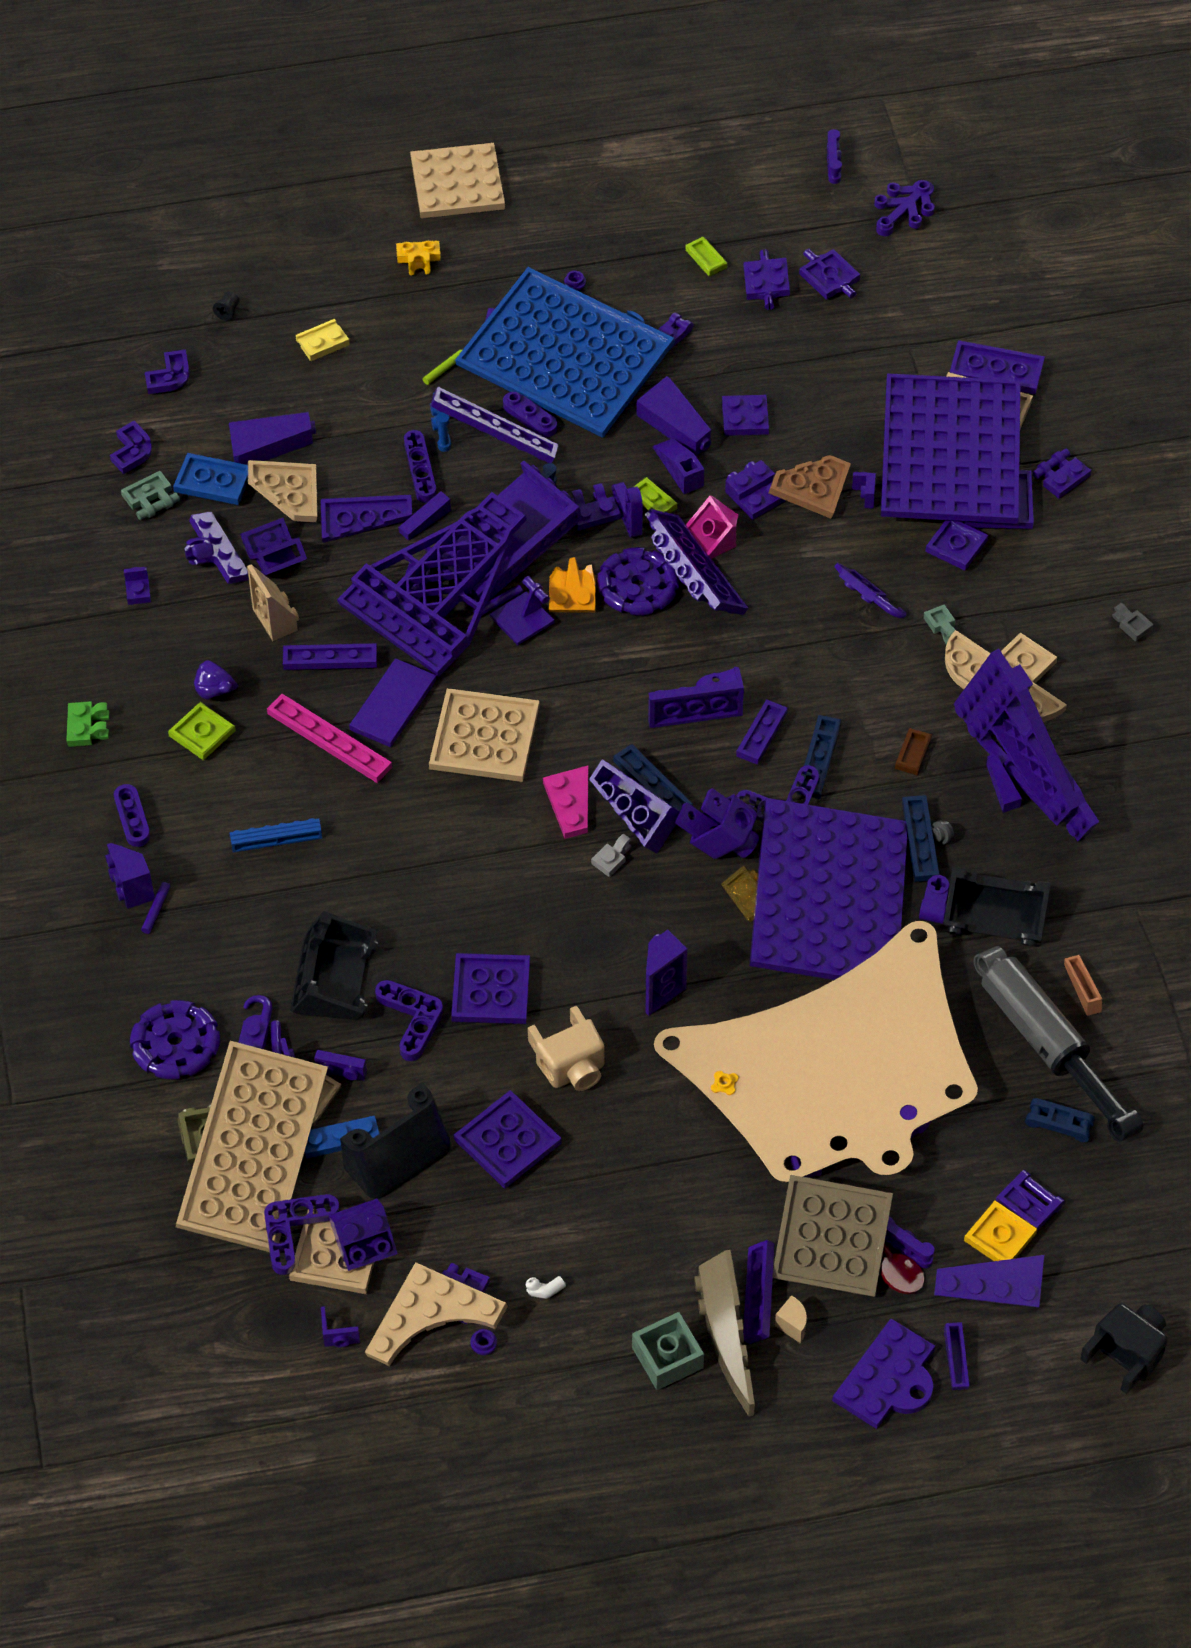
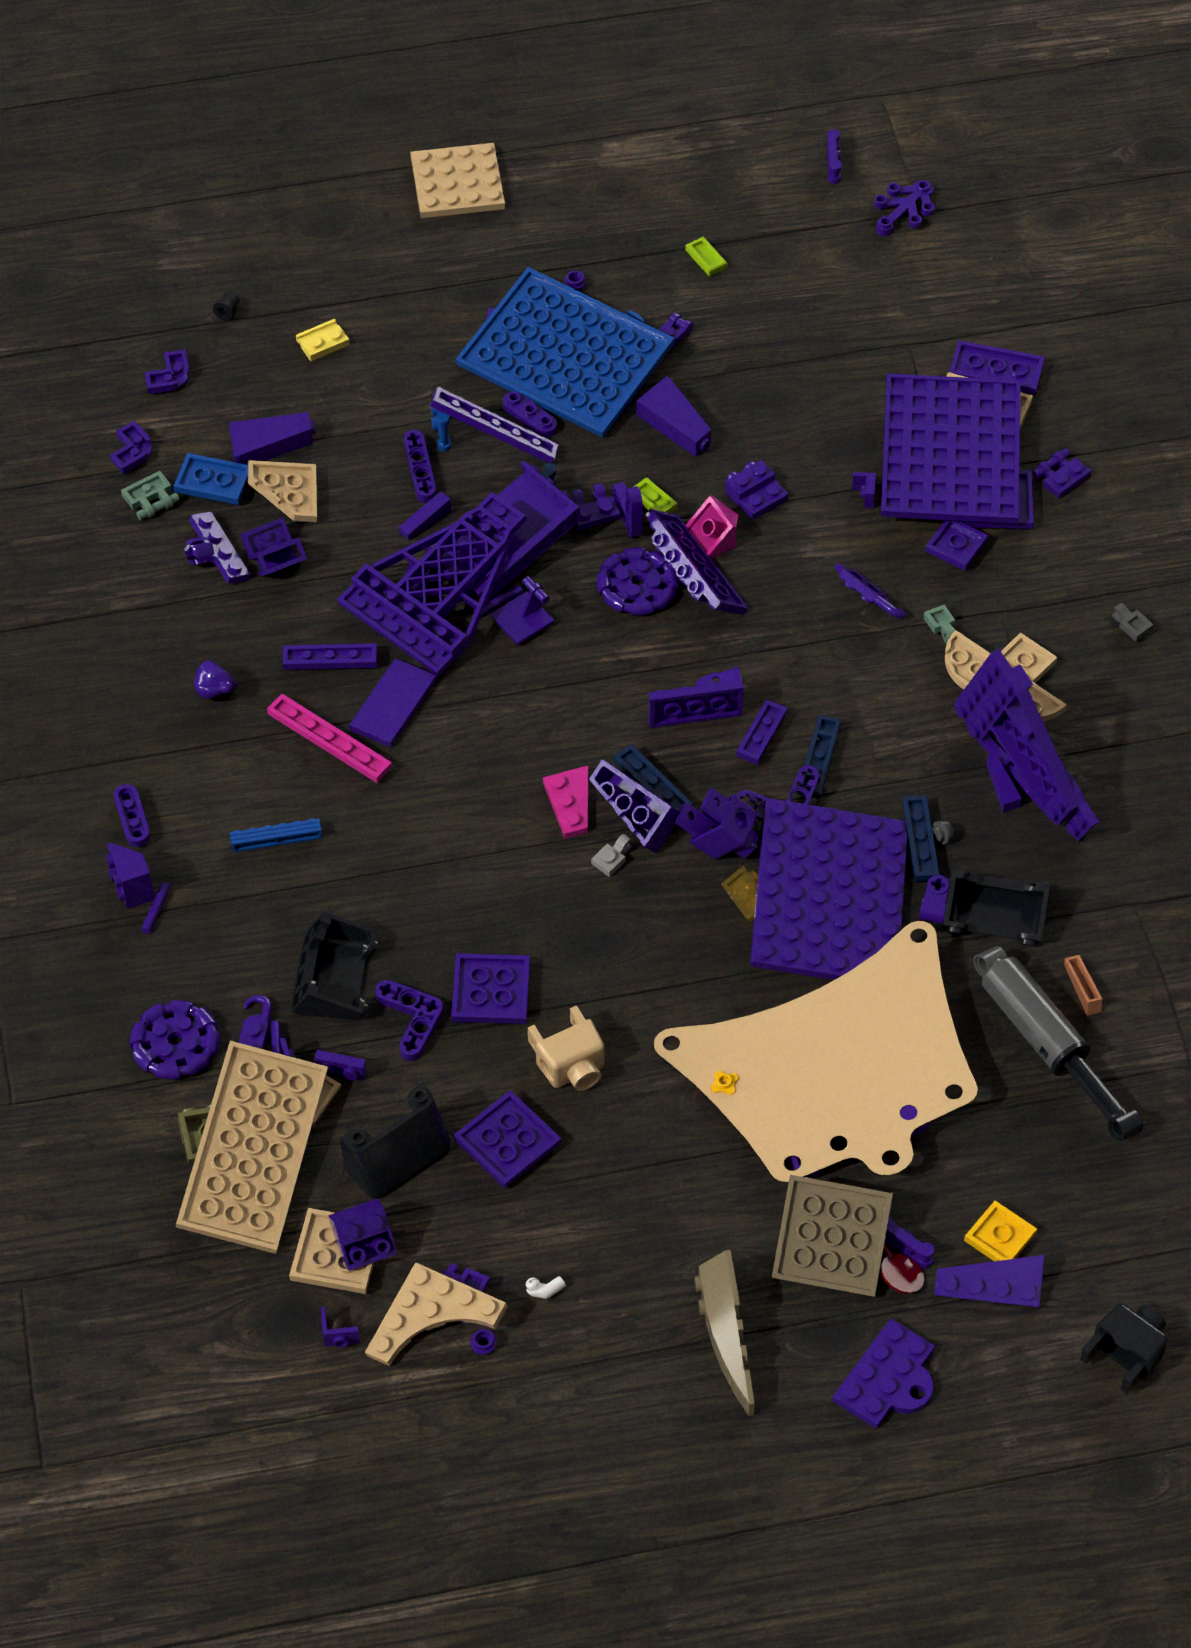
(80, 720): bright green plate -> none
(137, 585): dark purple bracket -> none
(201, 731): lime plate -> none
(271, 605): tan slope -> none
(283, 1225): dark purple beam -> none
(327, 1139): blue plate -> none
(359, 514): dark purple wing -> none
(418, 255): yellow plate -> none
(447, 364): lime piece -> none
(484, 735): tan plate -> none
(572, 589): light orange plate -> none
(665, 970): dark purple slope -> none
(667, 1350): sand green brick -> none
(681, 465): dark purple slope -> none
(745, 415): dark purple plate -> none
(758, 1292): dark purple plate -> none
(766, 279): dark purple plate -> none
(792, 1319): tan brick -> none
(812, 484): medium nougat plate -> none
(829, 274): dark purple plate -> none
(913, 751): reddish brown tile -> none
(956, 1356): dark purple piece -> none
(1026, 1205): dark purple plate -> none
(1060, 1119): dark blue plate -> none

